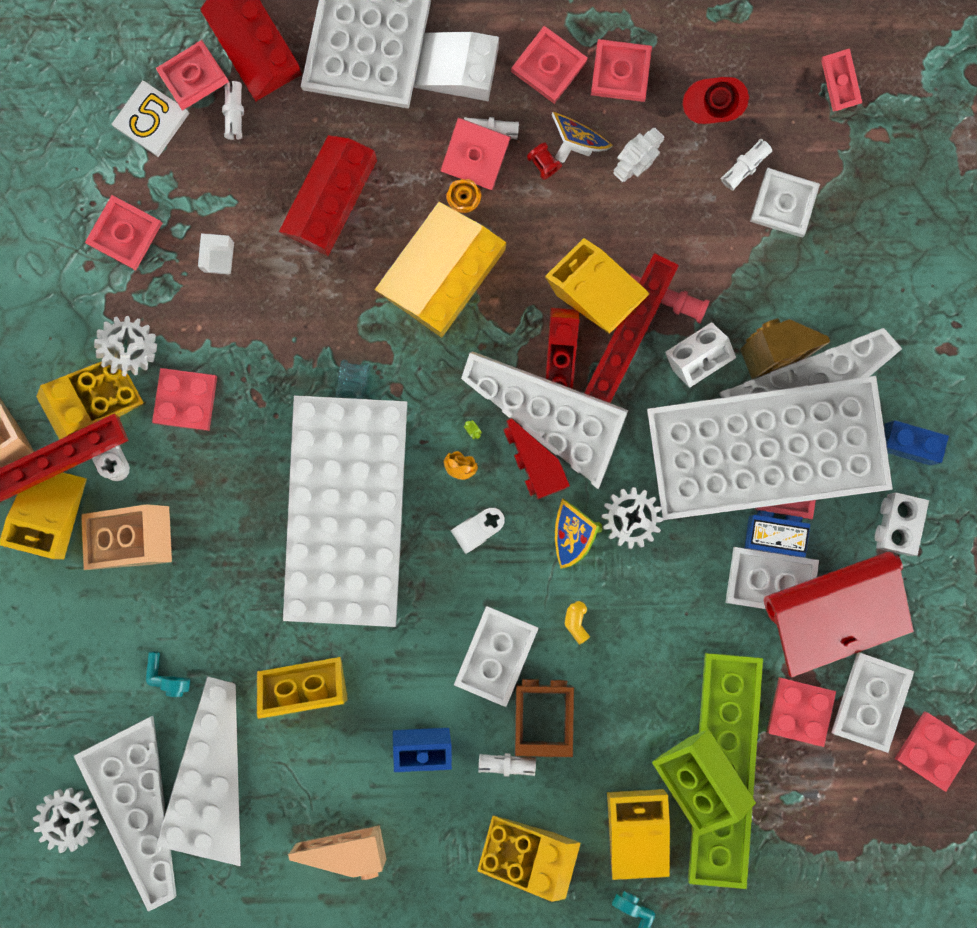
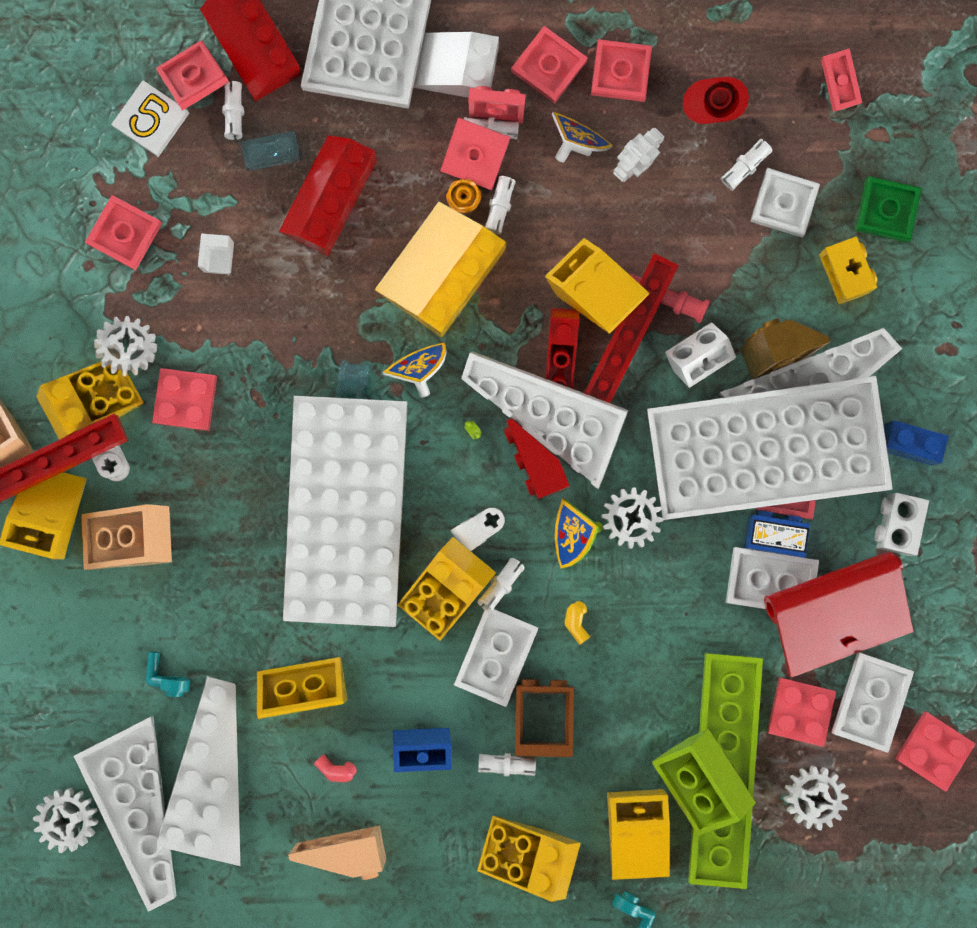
(270, 150): none -> clear light blue plate
(333, 772): none -> coral arm
(419, 366): none -> shield
(446, 588): none -> yellow slope
(460, 466): light orange plate -> none
(500, 204): none -> white pin
(500, 585): none -> white pin
(502, 105): none -> coral plate
(544, 161): red bush -> none
(814, 808): none -> white gear
(844, 283): none -> yellow brick
(888, 209): none -> green tile

